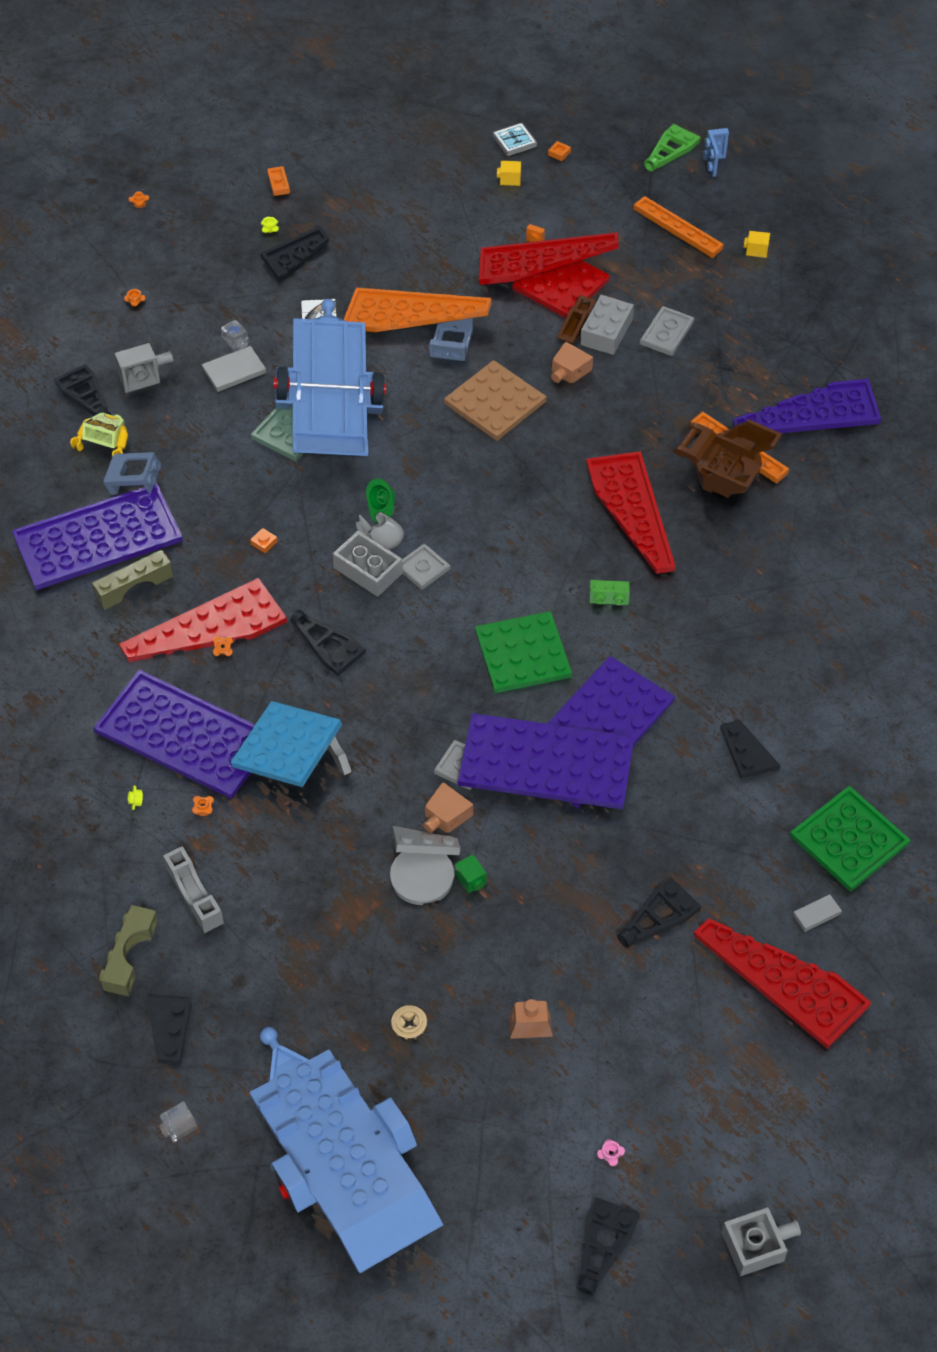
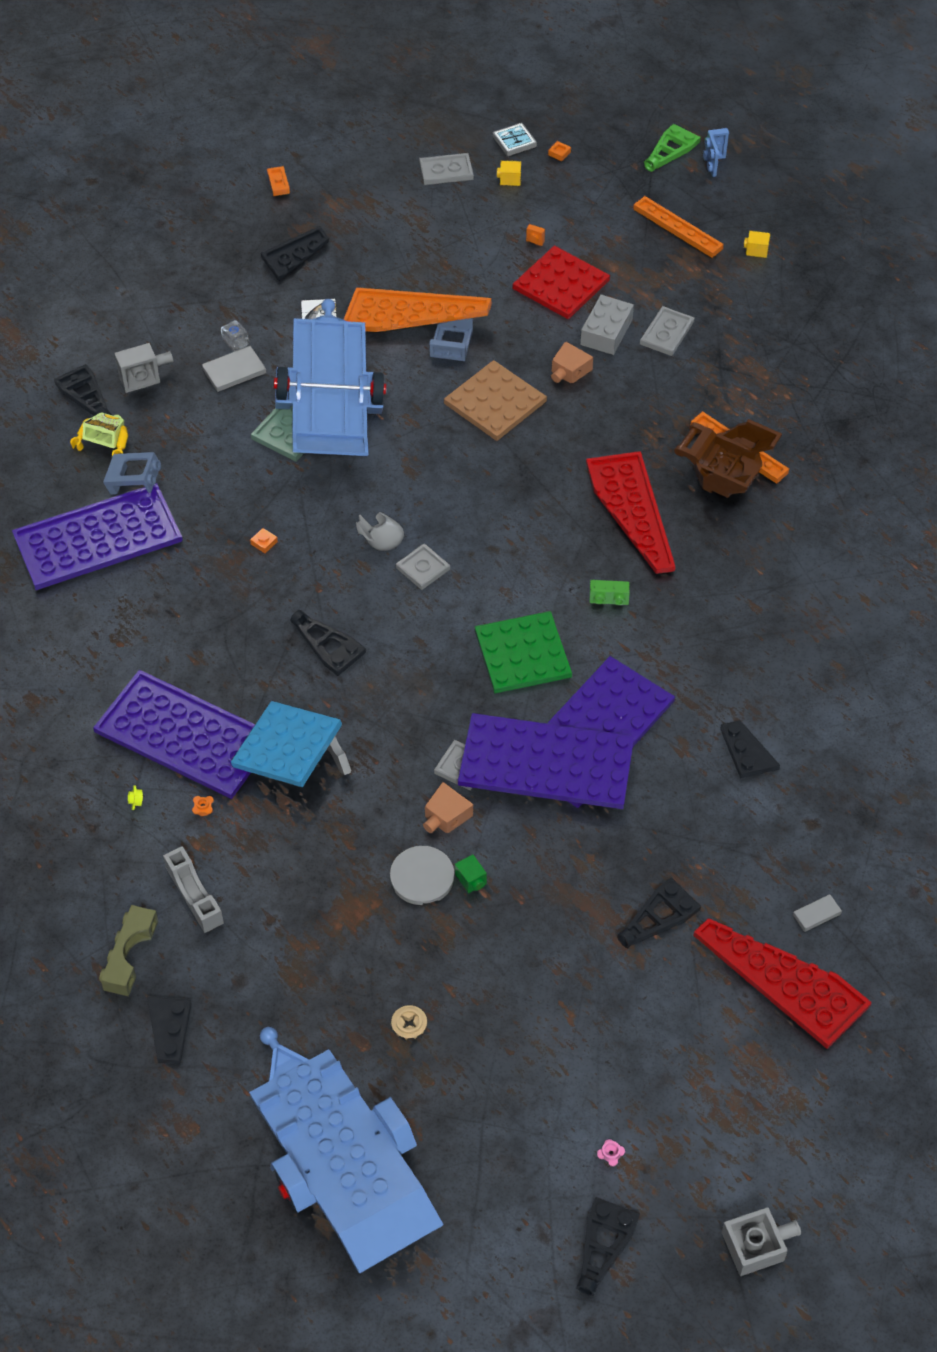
(113, 587): olive arch -> none
(134, 297): orange plate -> none
(139, 199): orange plate -> none
(177, 1122): clear brick -> none
(222, 641): orange plate -> none
(236, 614): wing -> none
(269, 225): neon yellow plate -> none
(367, 563): light grey brick -> none
(380, 498): green piece -> none
(417, 841): light grey wing -> none
(446, 168): none -> light grey tile
(523, 260): red wing -> none
(530, 1020): nougat torso -> none
(576, 319): reddish brown slope -> none
(831, 407): dark purple wing -> none
(850, 838): green plate -> none

